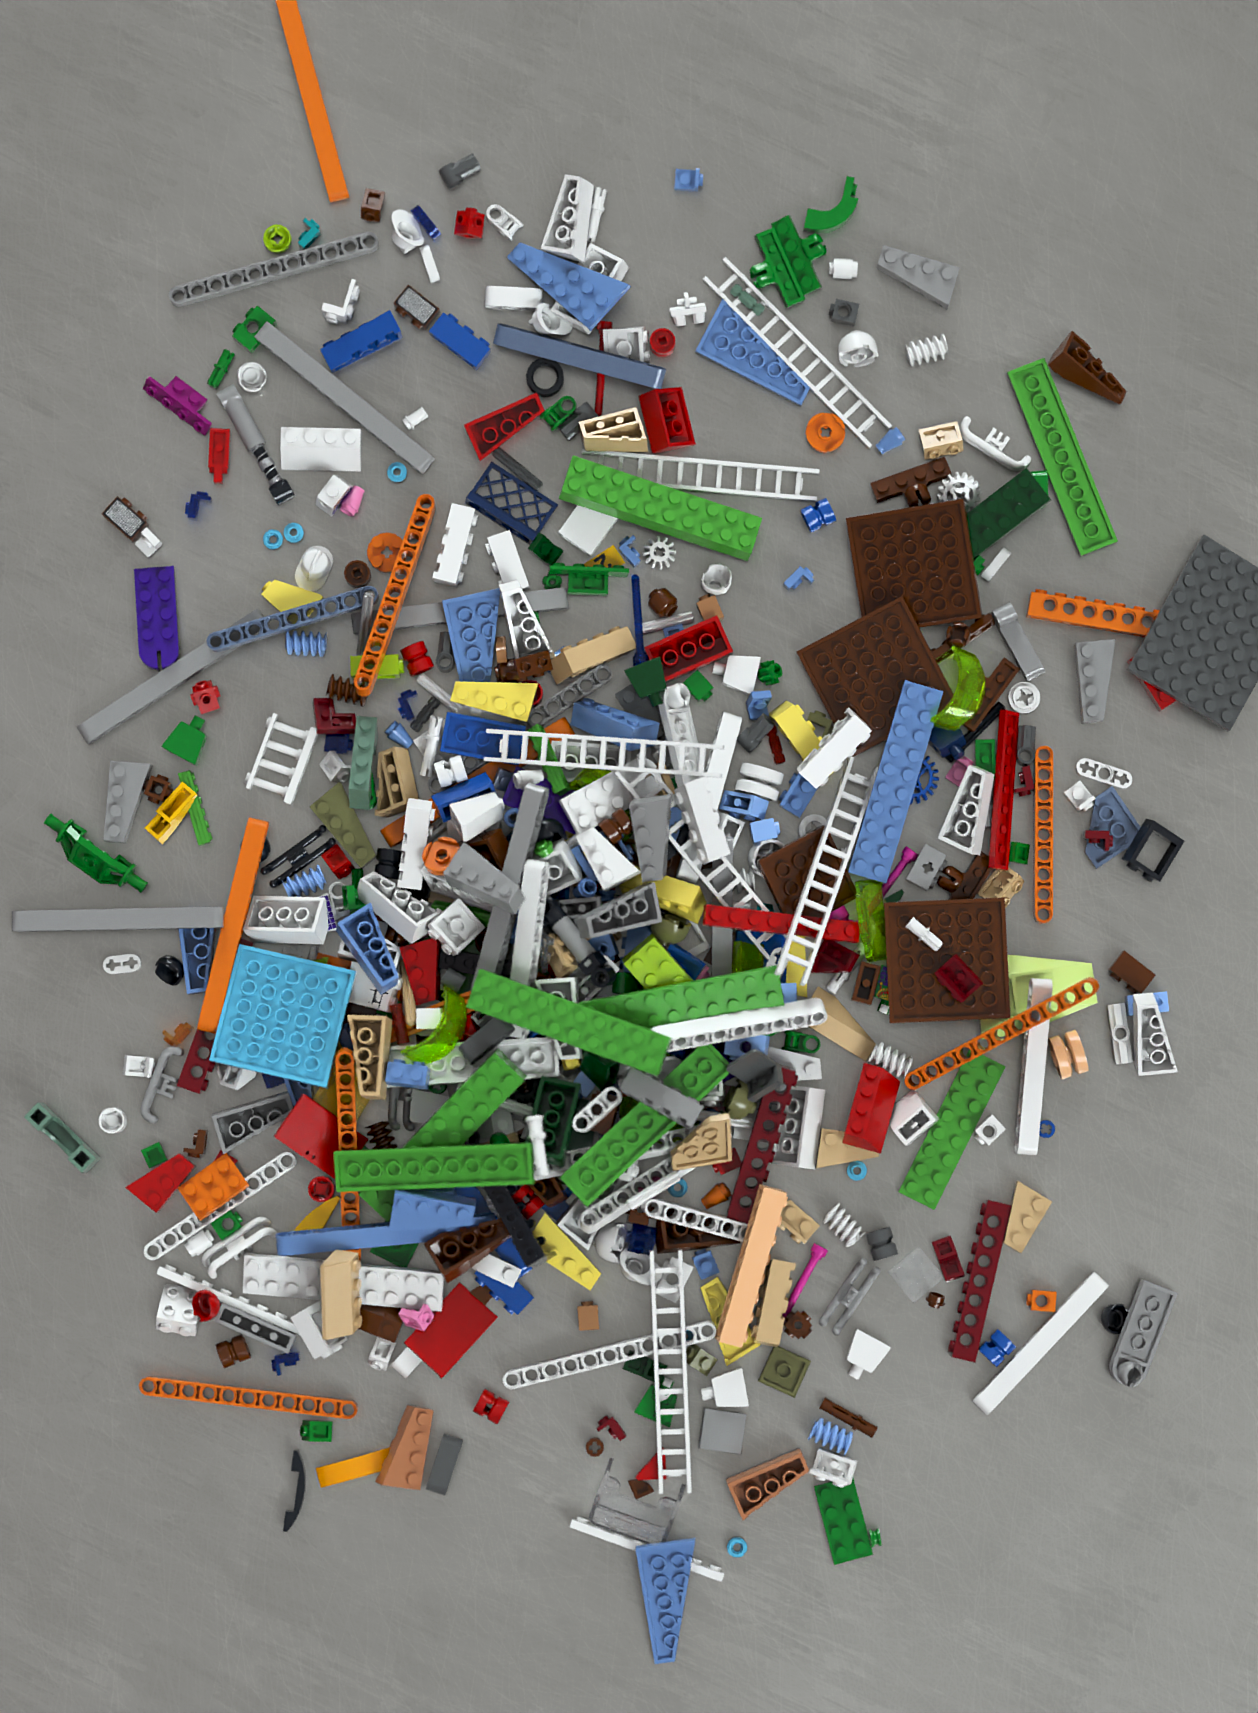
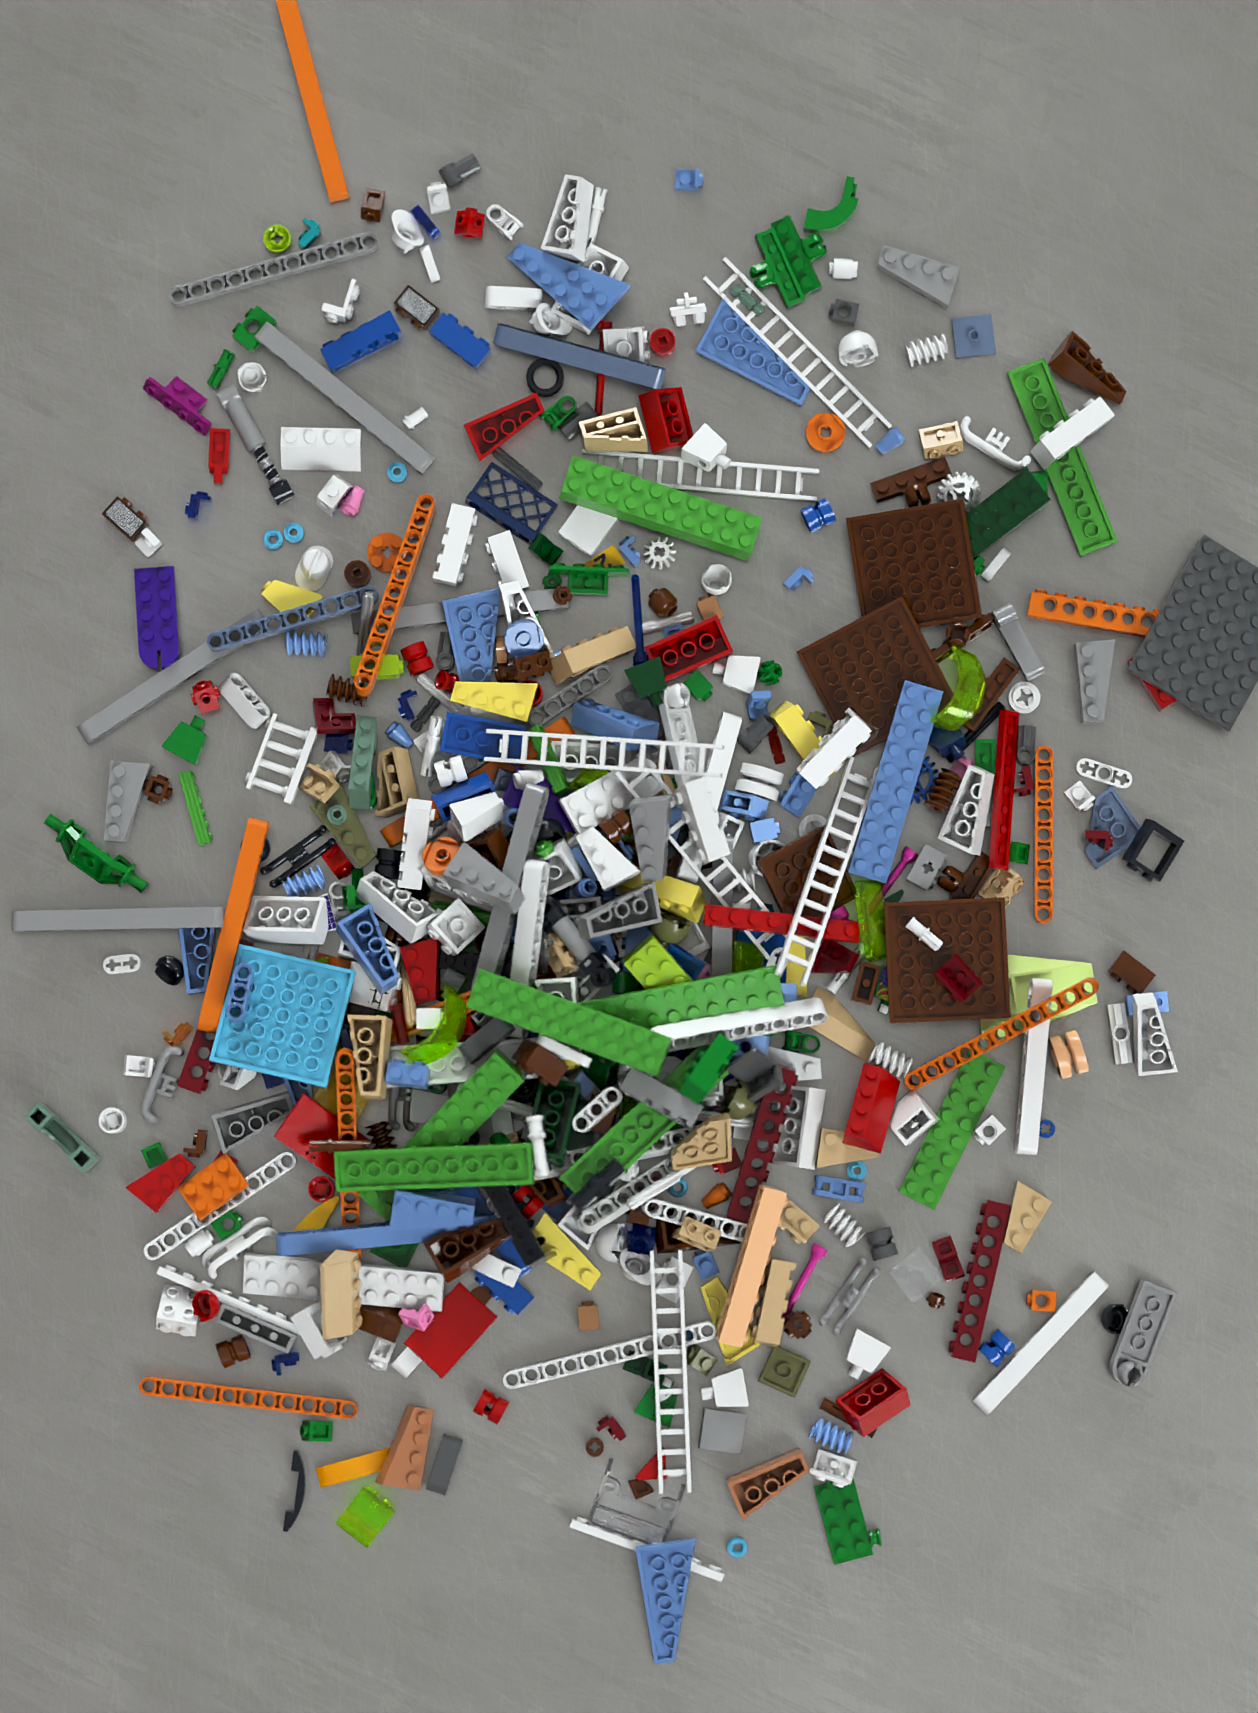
(171, 813): yellow slope -> none
(240, 983): none -> medium blue beam
(244, 700): none -> white beam
(319, 783): none -> tan bracket
(336, 821): none -> sand green plate
(338, 1145): none -> reddish brown pin
(366, 1516): none -> clear neon green piece
(438, 197): none -> white bracket
(445, 681): none -> red wheel
(523, 638): none -> tile
(536, 1059): none -> reddish brown brick
(557, 595): none -> reddish brown plate
(563, 1050): none -> white beam
(598, 1185): none -> black piece
(697, 1234): none -> tan bracket
(706, 450): none -> white torso
(707, 1068): none -> green wedge
(839, 1188): none -> medium blue plate
(873, 1402): none -> red slope
(942, 791): none -> reddish brown piece
(973, 336): none -> sand blue plate
(1072, 432): none -> white wedge

